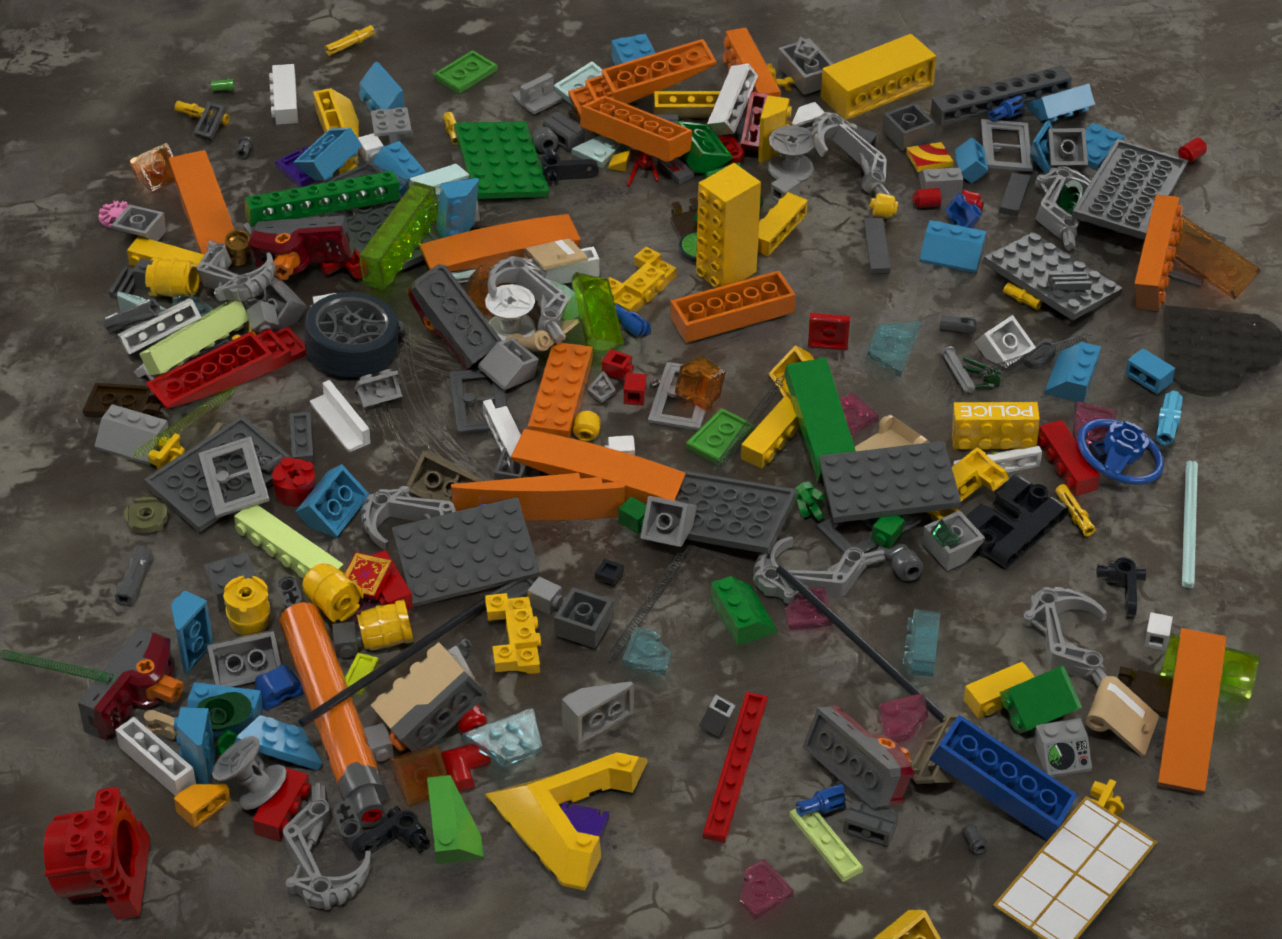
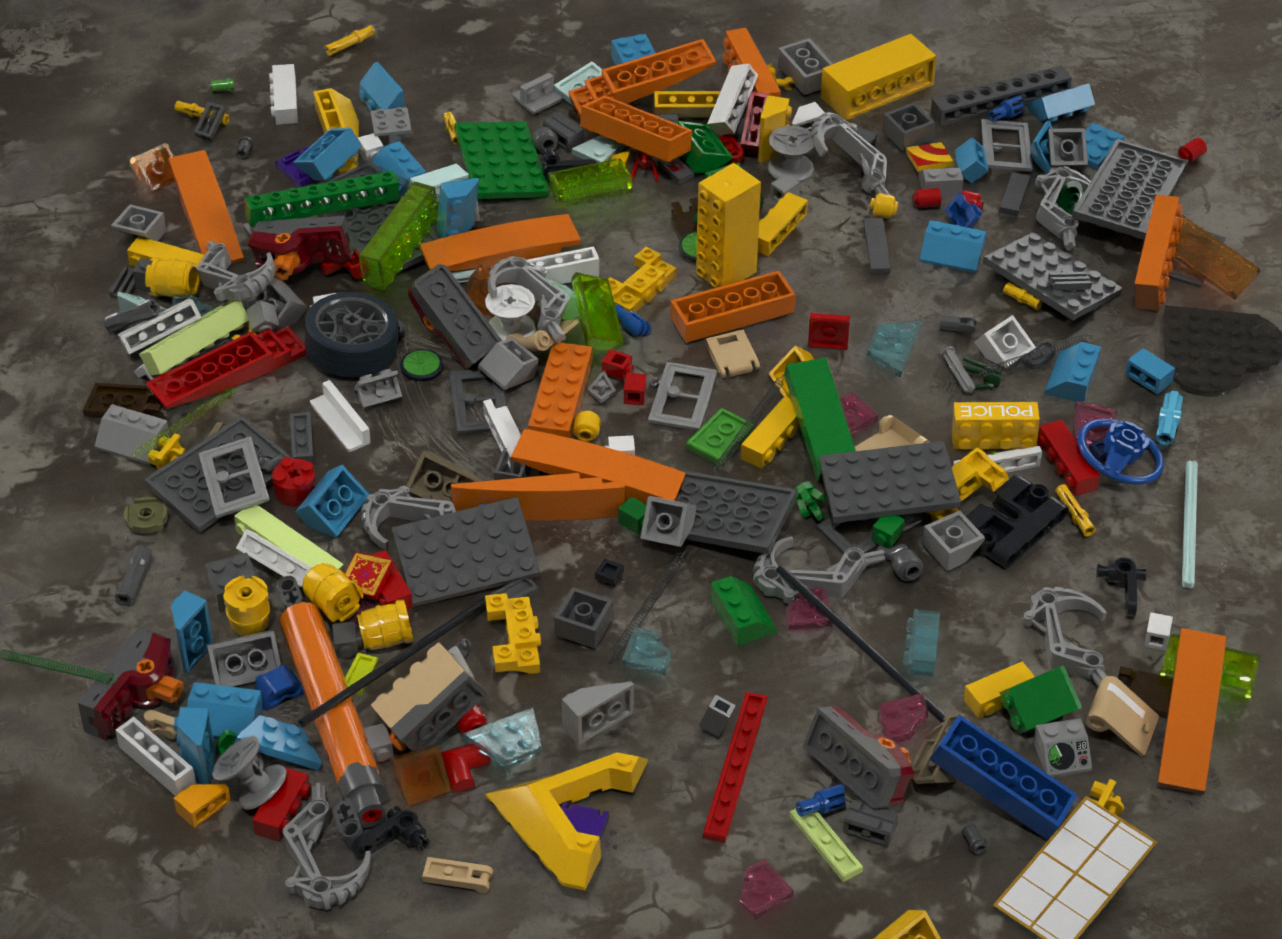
(99, 854): red hose -> none
(111, 212): bright pink wheel -> none
(227, 710): dark green piece -> none
(237, 247): pearl gold wheel -> none
(273, 556): none -> white panel
(421, 364): none -> bright green wheel
(452, 825): bright green wedge -> none
(457, 874): none -> tan plate
(465, 72): bright green tile -> none
(545, 595): light grey brick -> none
(555, 254): tan door -> none
(589, 180): none -> clear neon green brick
(700, 381): clear orange plate -> none
(732, 356): none -> tan container
(805, 50): light grey piece -> none
(944, 534): clear green slope -> none

